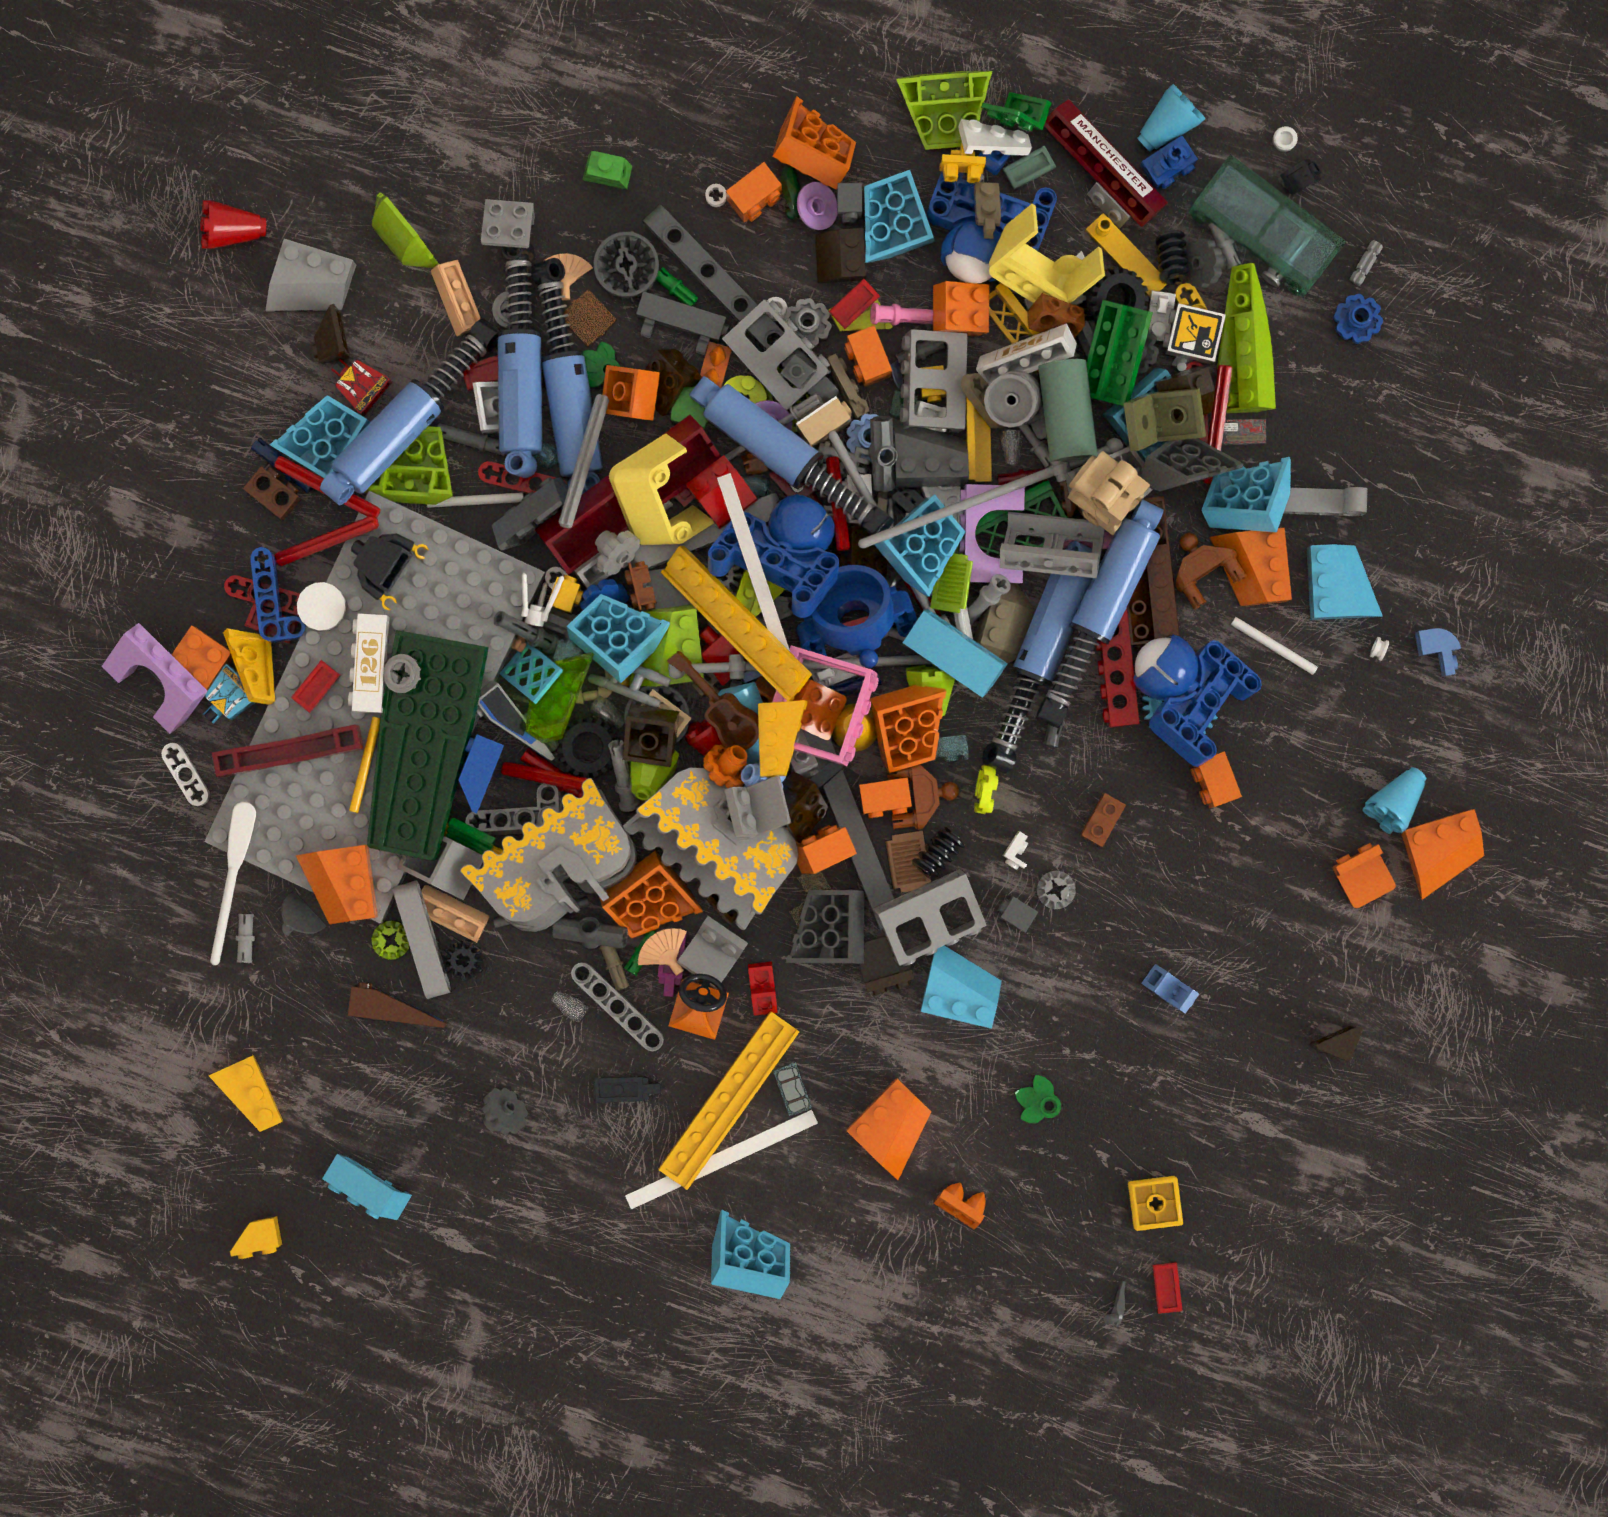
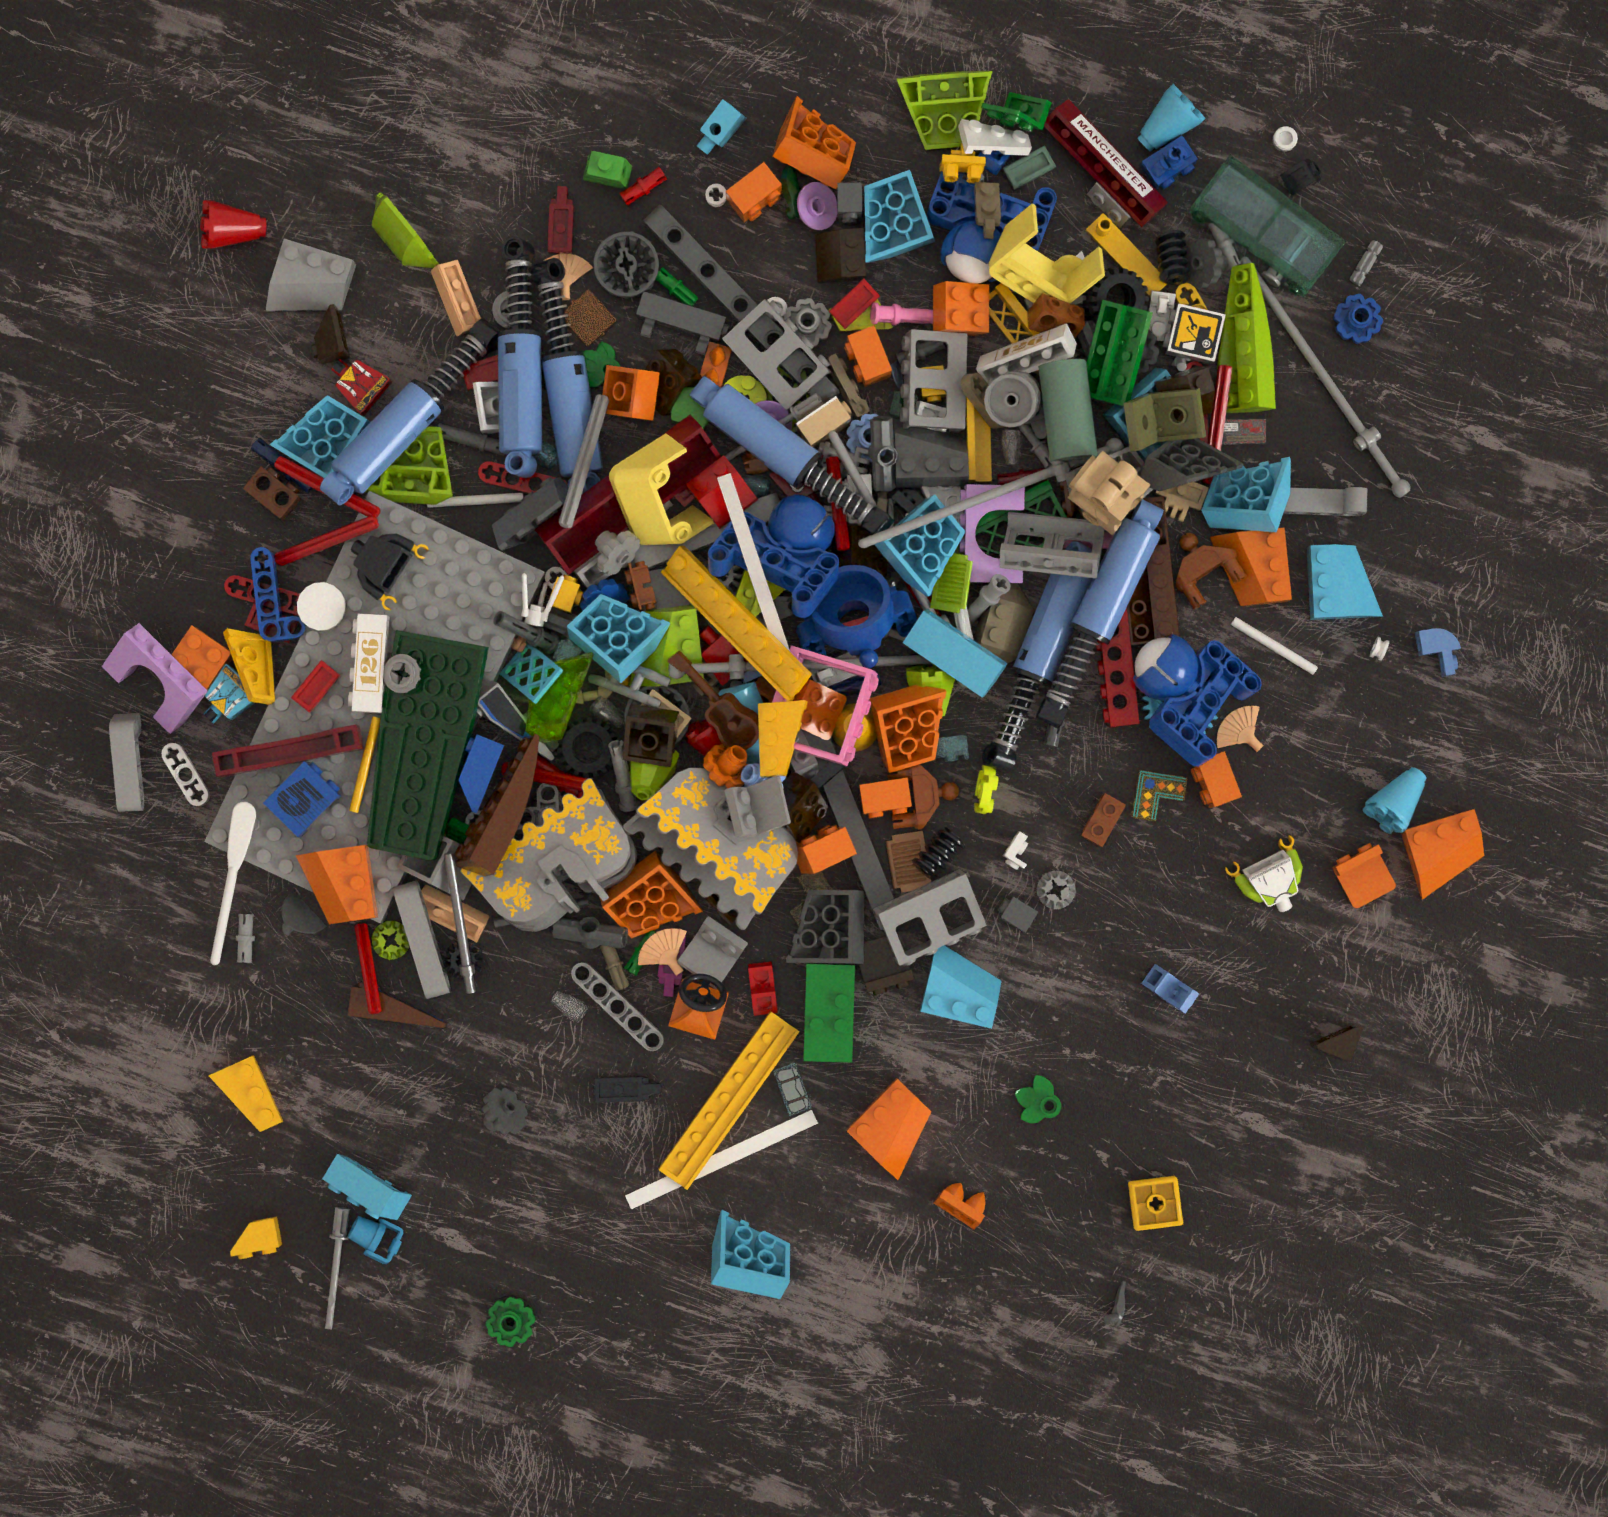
(126, 762): none -> light grey beam
(302, 798): none -> blue panel
(339, 1233): none -> light grey piece
(367, 968): none -> red axle
(369, 1234): none -> dark azure piece
(466, 967): none -> flat silver bar
(501, 815): none -> reddish brown wedge
(506, 1333): none -> green plant
(507, 223): light grey bracket -> none
(561, 223): none -> dark red hinge
(643, 186): none -> red pin
(728, 119): none -> medium azure torso
(798, 371): dark grey brick -> none
(829, 1012): none -> green brick
(1152, 787): none -> clear yellow tile
(1167, 1287): red tile -> none
(1183, 497): none -> tan hinge
(1239, 728): none -> light nougat hand
(1272, 878): none -> torso
(1366, 437): none -> light grey bar

